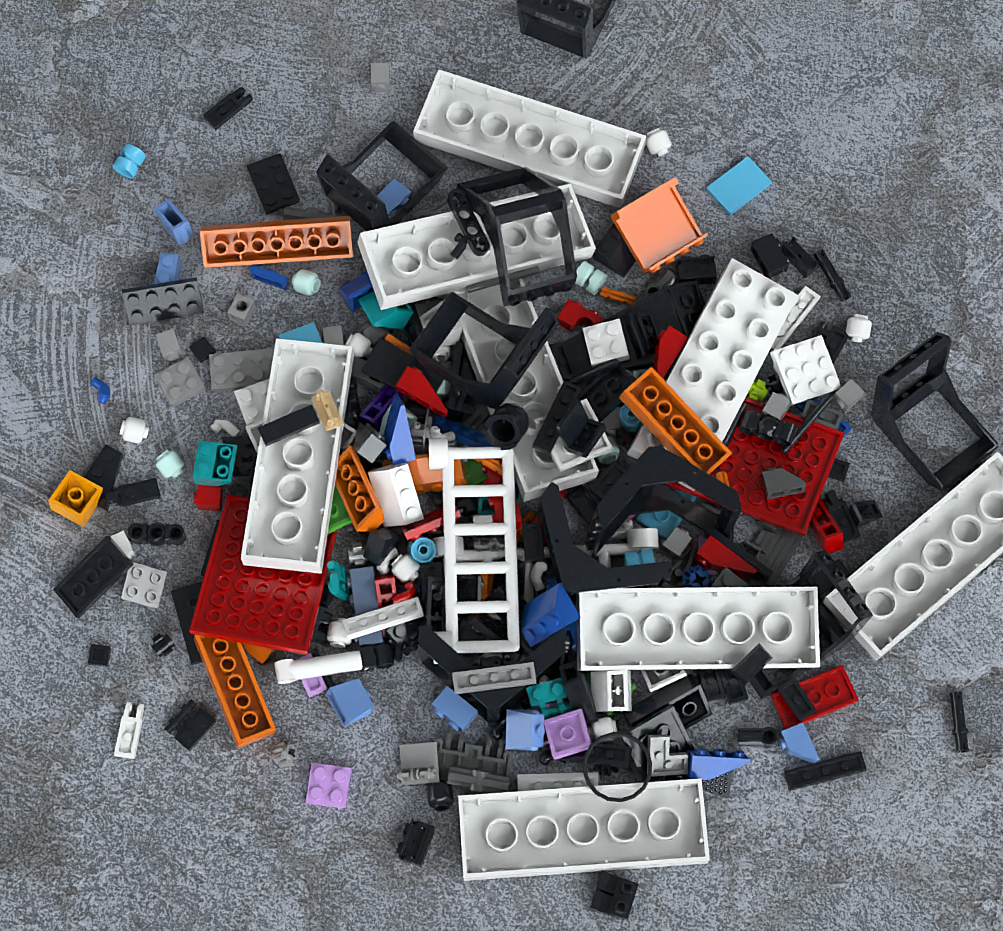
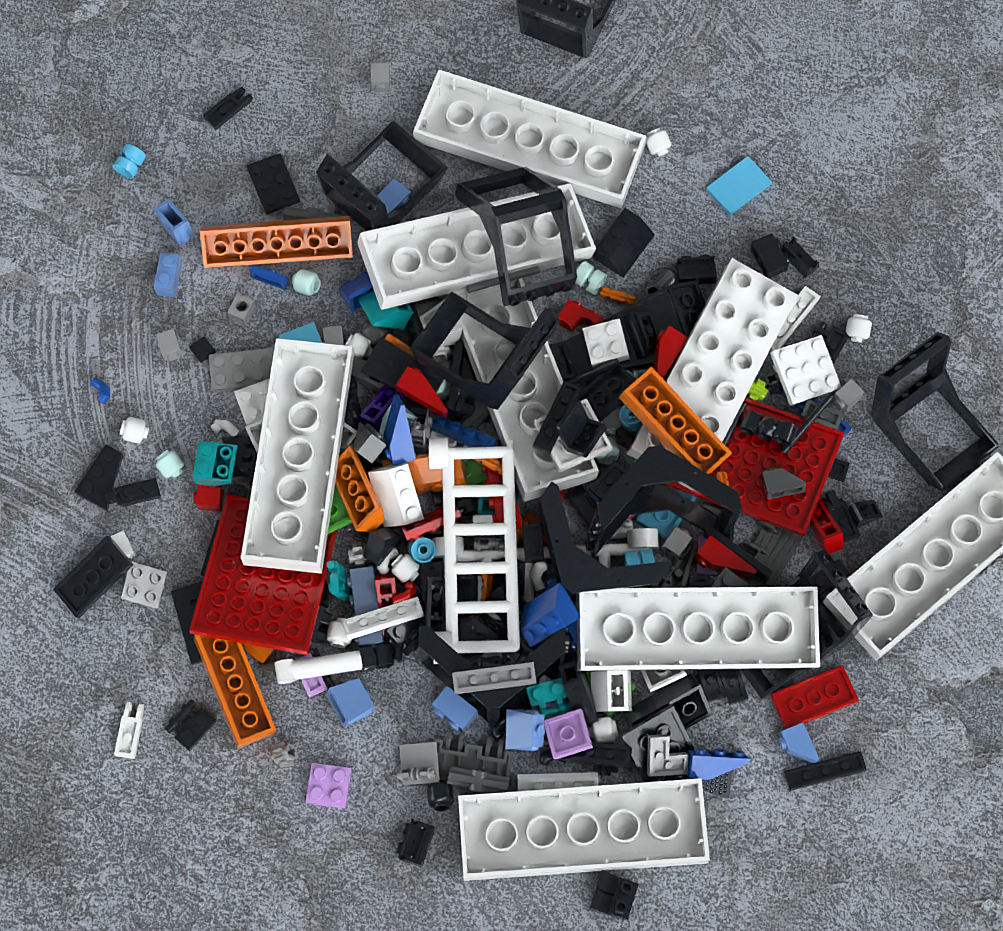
(75, 498): light orange slope -> none
(99, 655): black tile -> none
(148, 531): black piece -> none
(163, 301): plate -> none
(163, 645): black gear -> none
(180, 382): light grey plate -> none
(288, 425): black tile -> none
(327, 410): tan hinge -> none
(435, 433): white arm -> none
(460, 247): black arm -> none
(471, 221): black beam -> none
(506, 426): black tile -> none
(647, 756): black piece -> none
(658, 227): panel -> none
(690, 575): blue gear -> none
(751, 664): black tile -> none
(754, 736): black piece -> none
(776, 406): light grey brick -> none
(796, 699): black plate -> none
(835, 280): black pin -> none
(960, 730): black pin -> none

